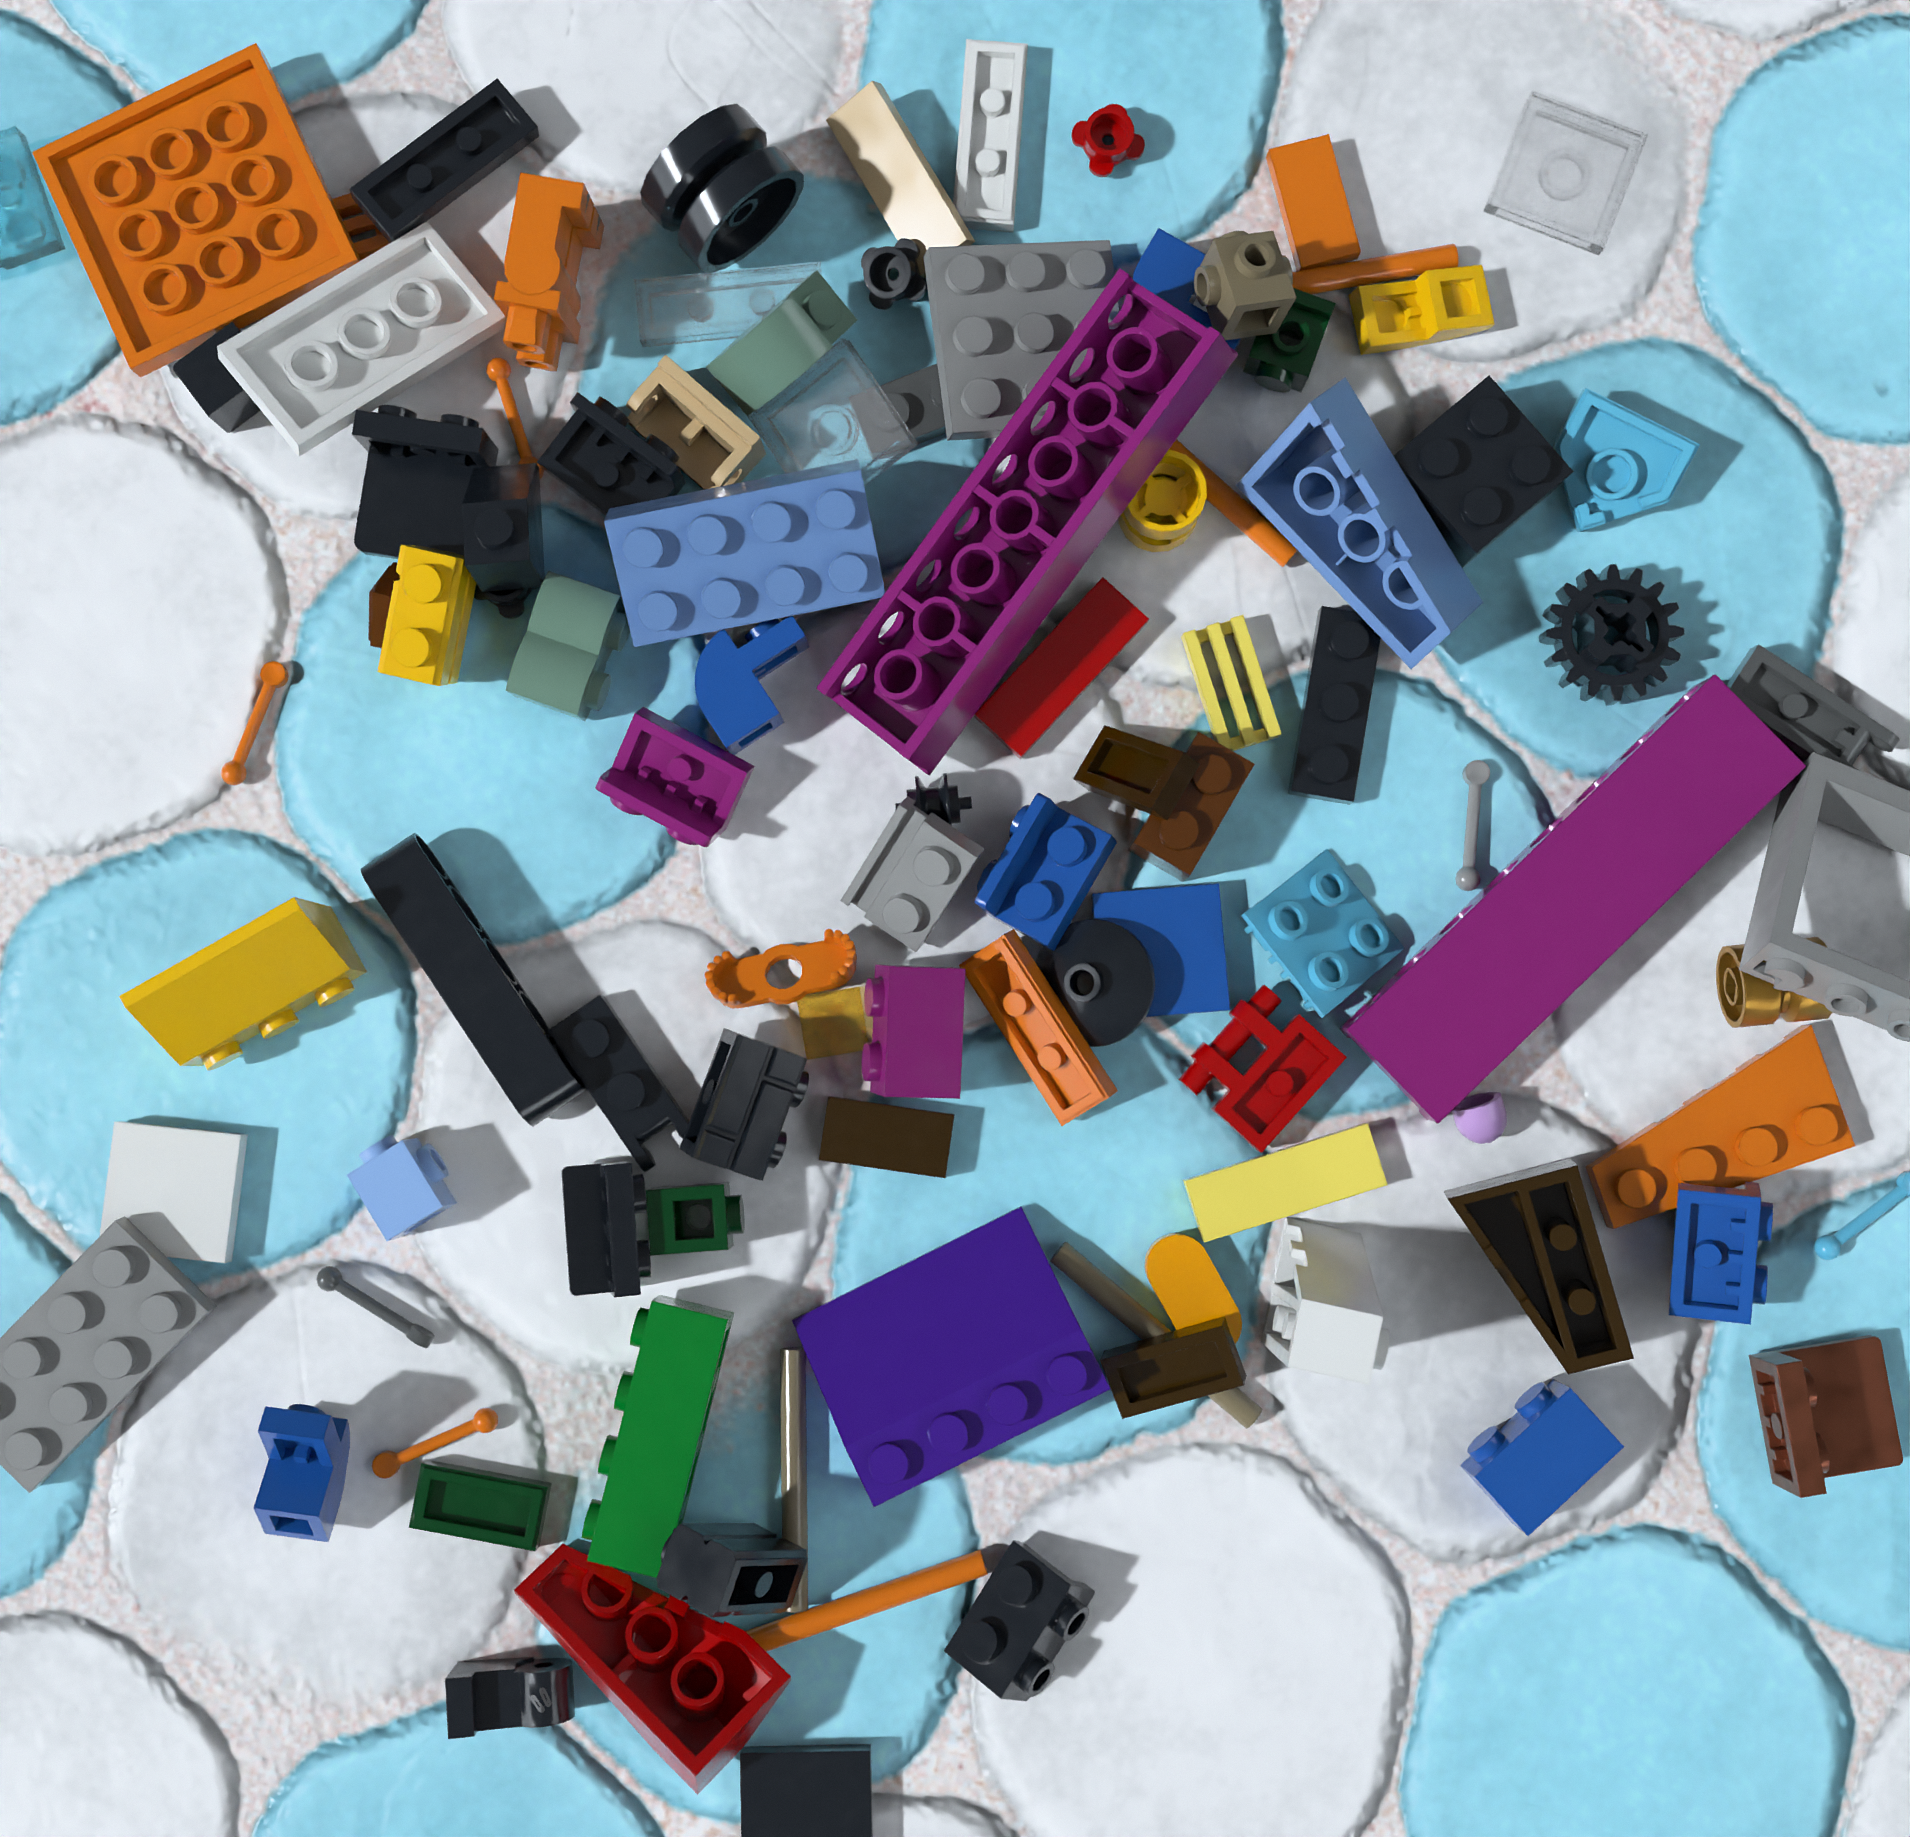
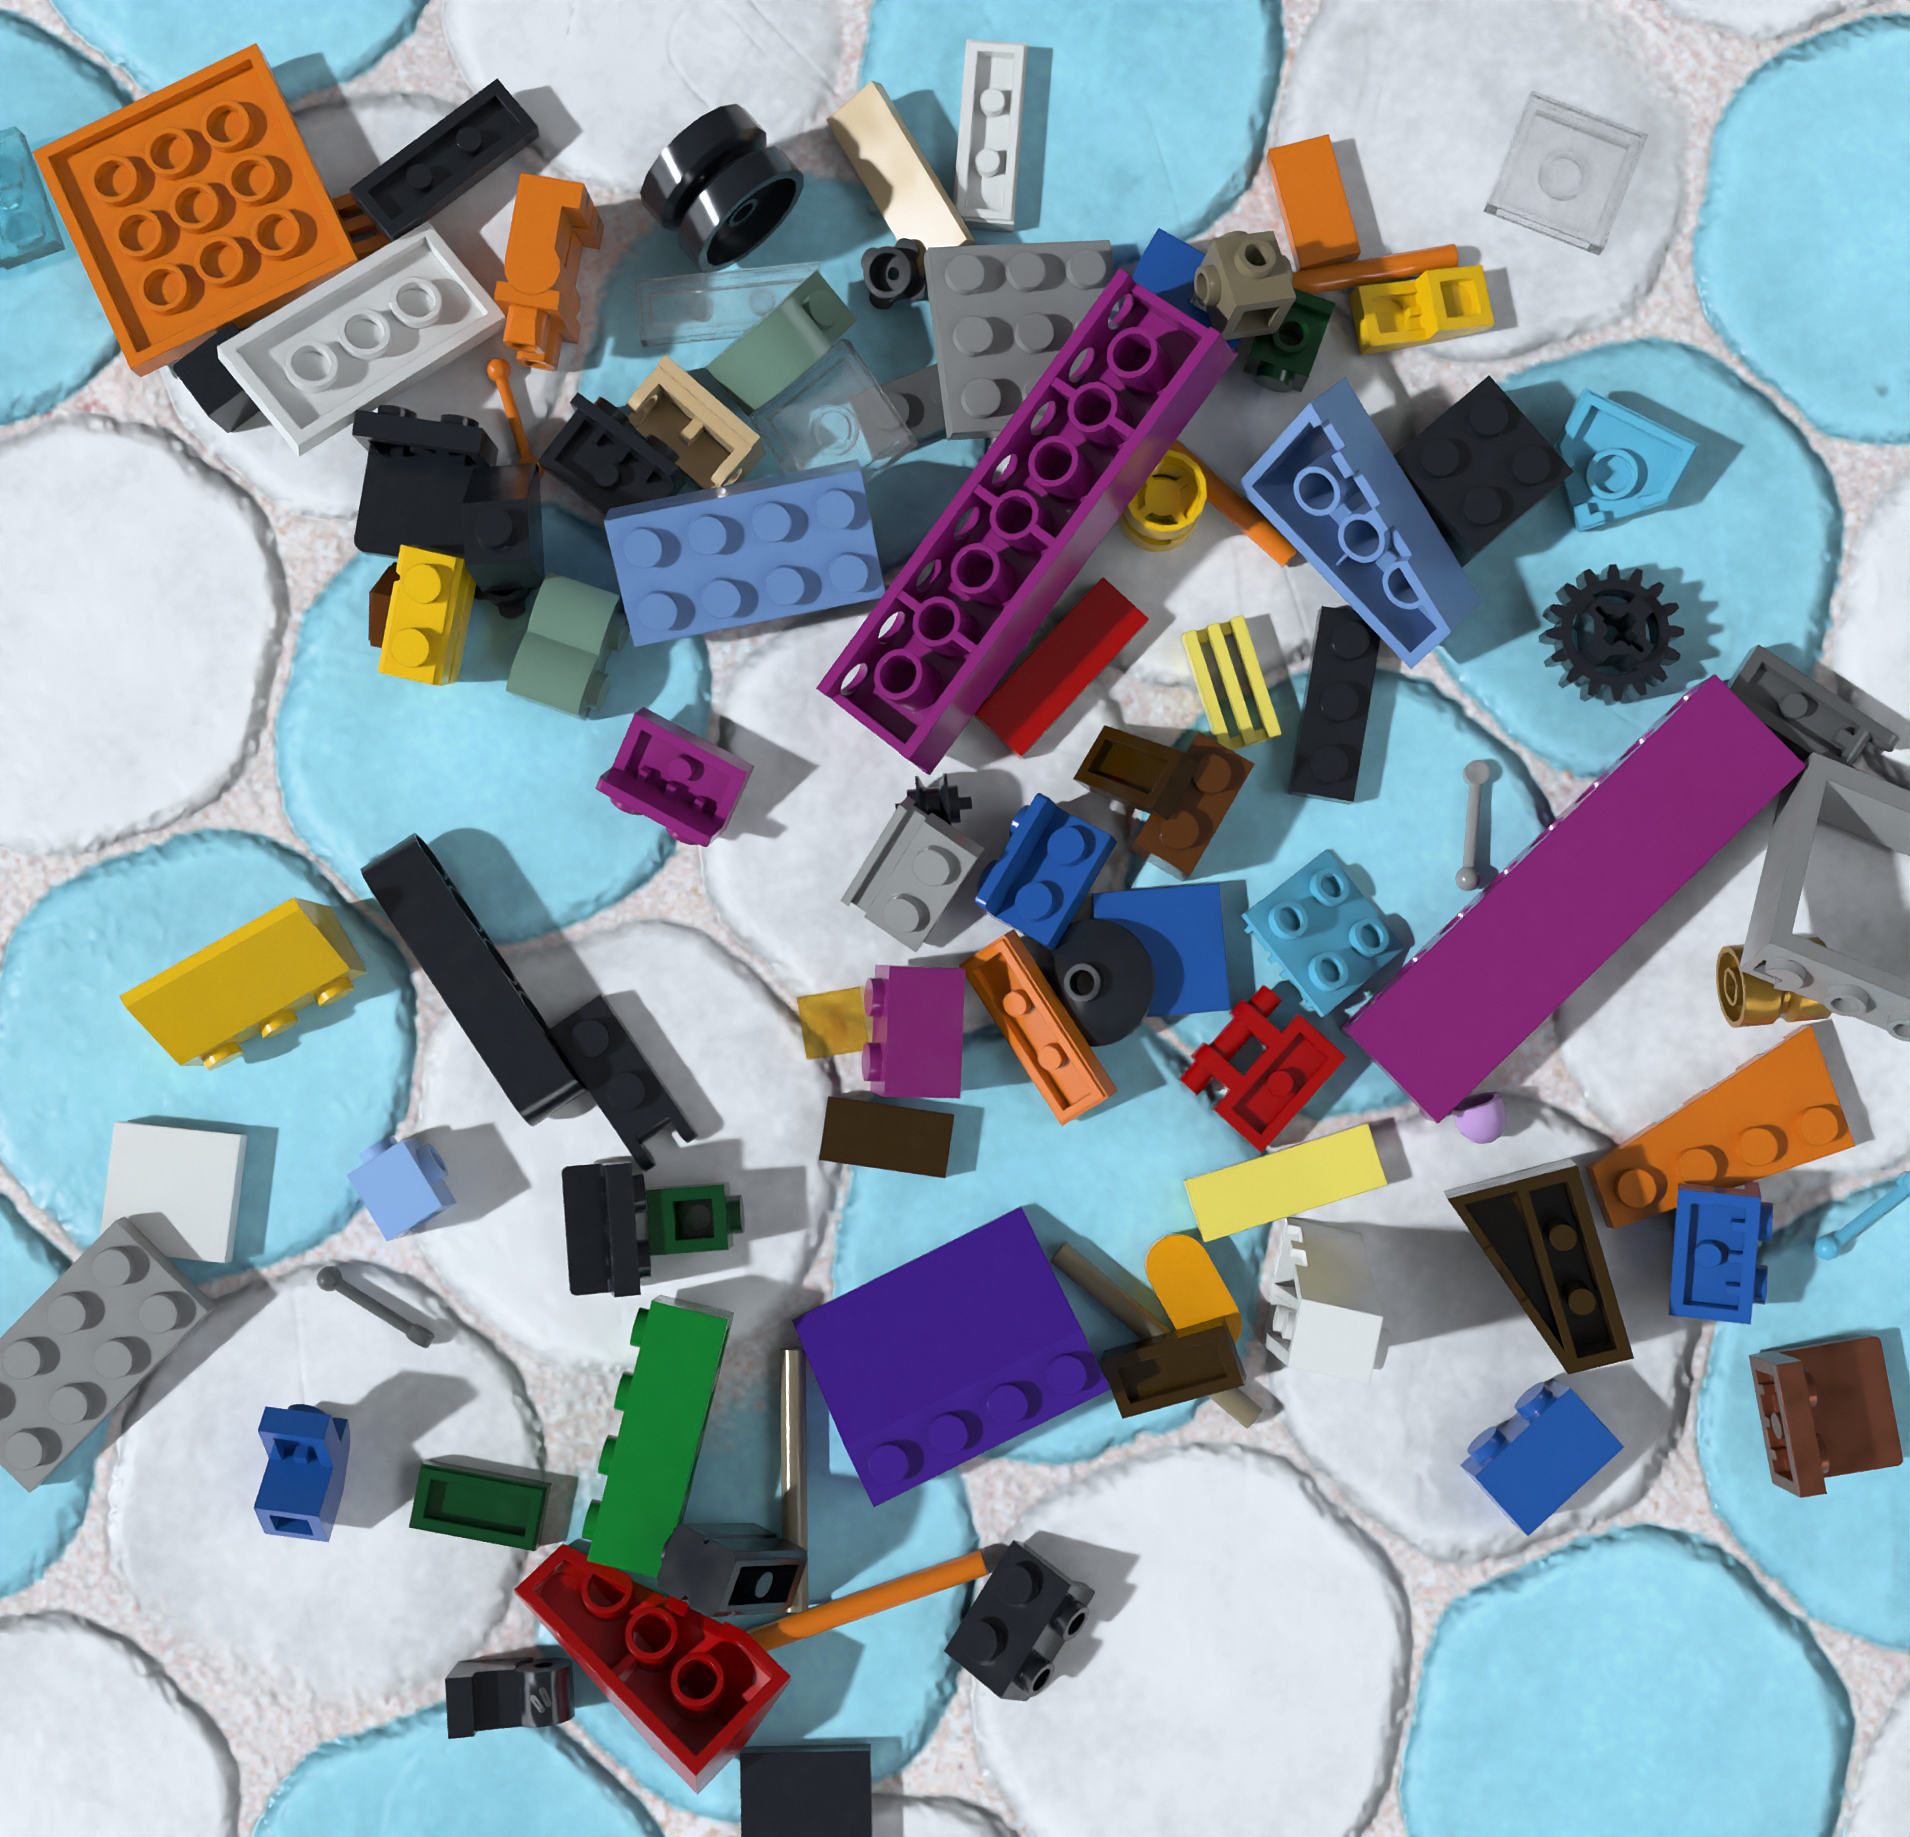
(274, 676): orange hinge -> none
(389, 1462): orange hinge -> none
(729, 681): blue brick -> none
(745, 983): orange piece -> none
(745, 1105): black brick -> none
(1112, 122): red plate -> none

